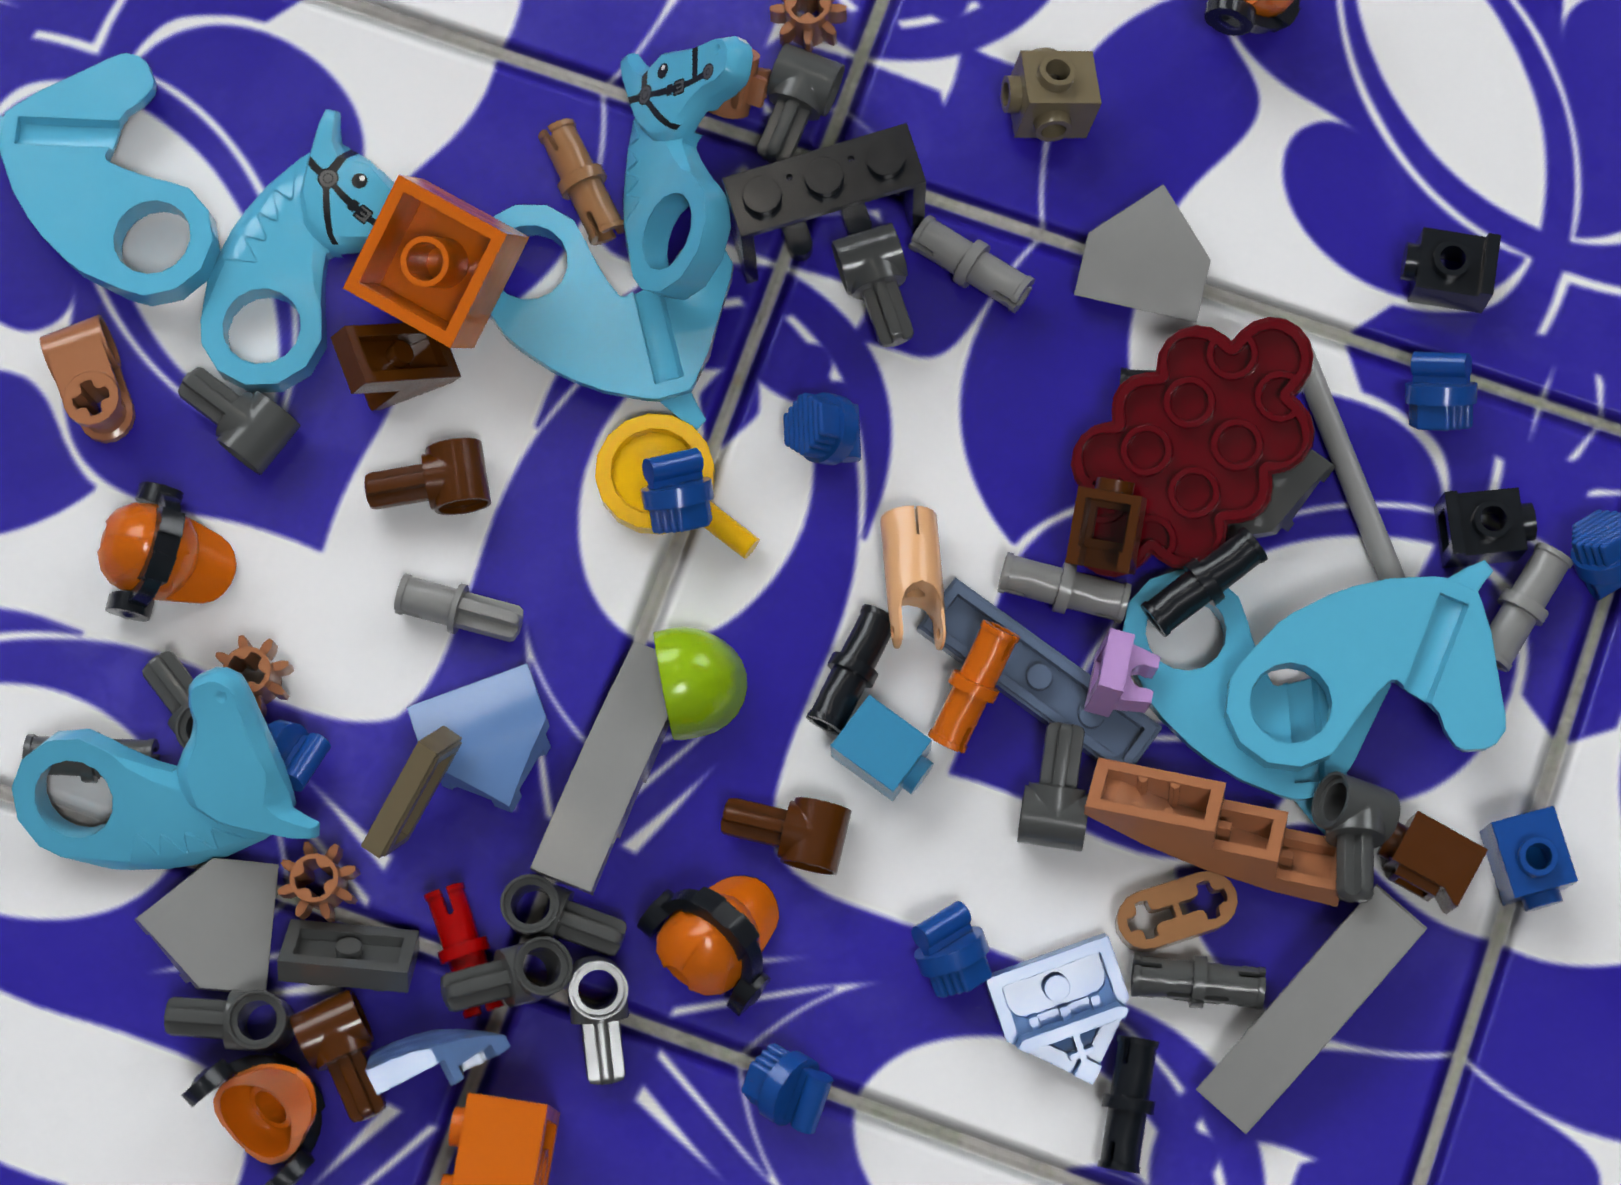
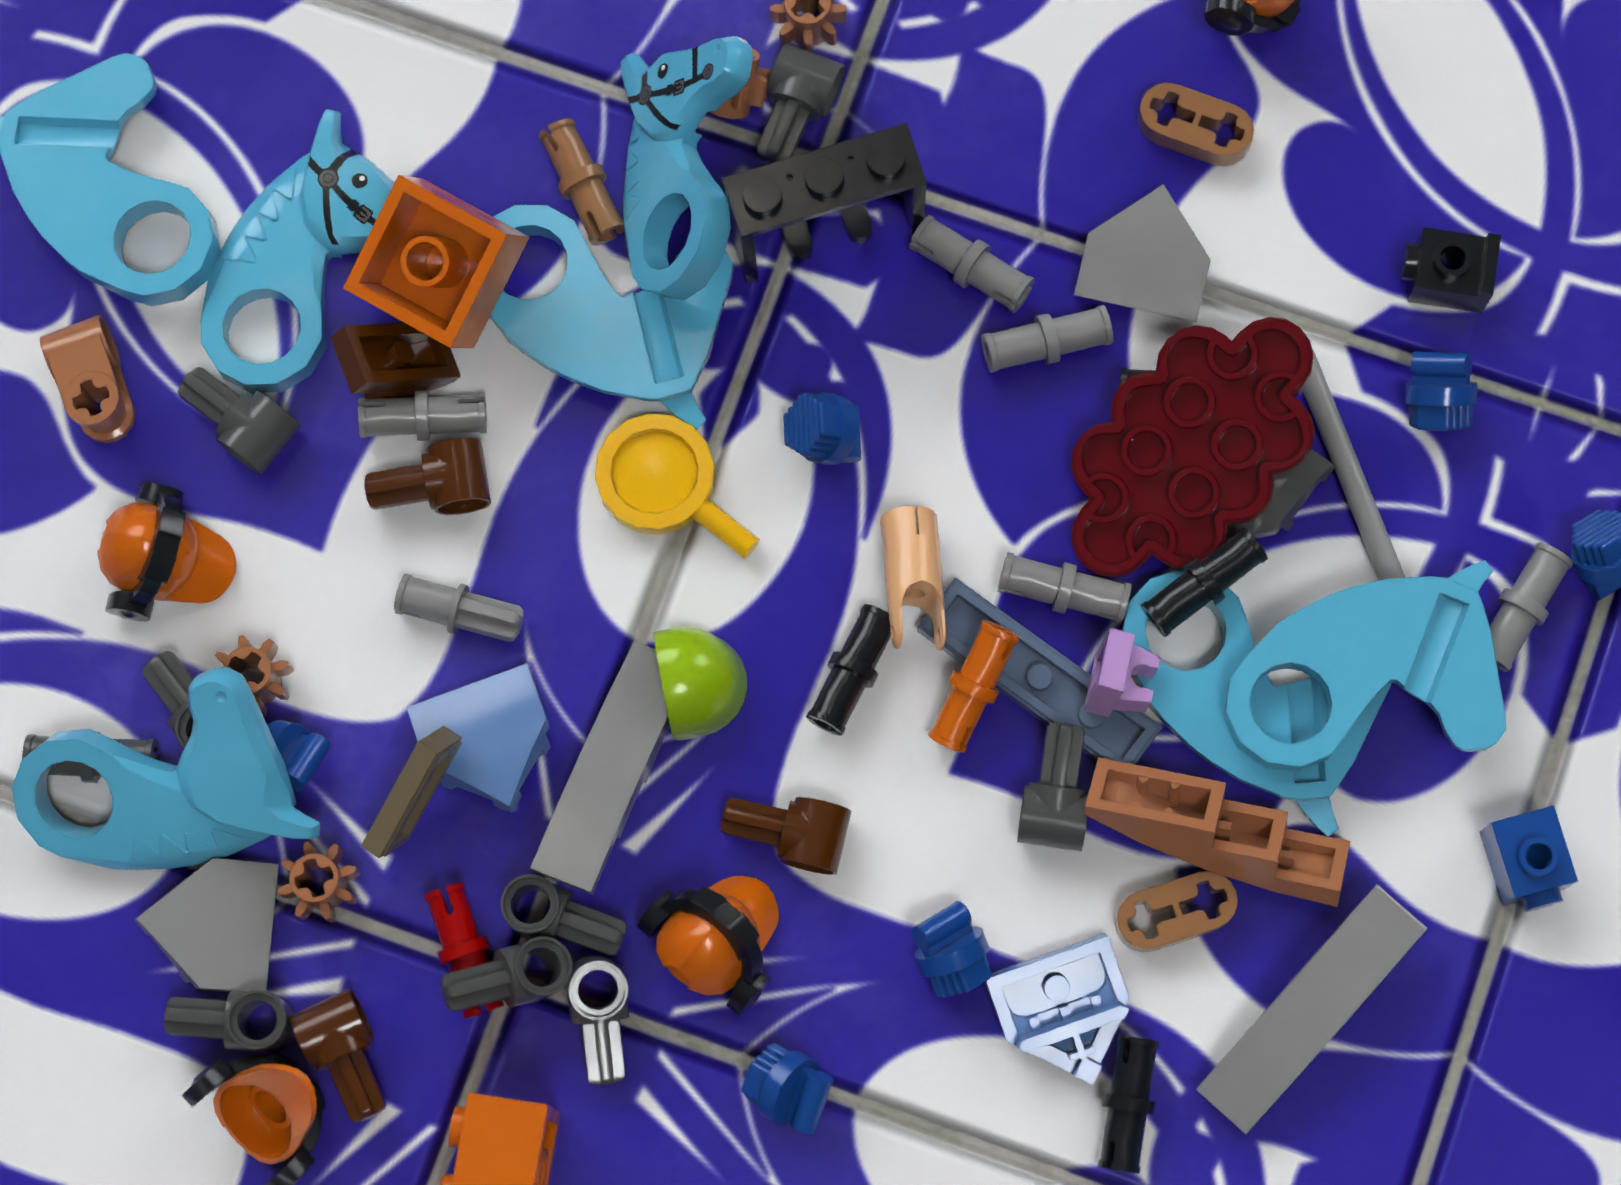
(348, 955): dark grey plate -> none
(422, 415): none -> light grey pin
(451, 1048): medium blue slope -> none
(677, 492): blue piece -> none
(873, 270): dark grey axle -> none
(883, 750): dark azure brick -> none
(1047, 338): none -> light grey pin
(1052, 94): dark tan brick -> none
(1099, 553): reddish brown window -> none
(1198, 981): dark grey pin -> none
(1199, 111): none -> medium nougat beam
(1355, 821): dark grey axle -> none
(1431, 860): reddish brown window -> none
(1466, 540): black brick -> none

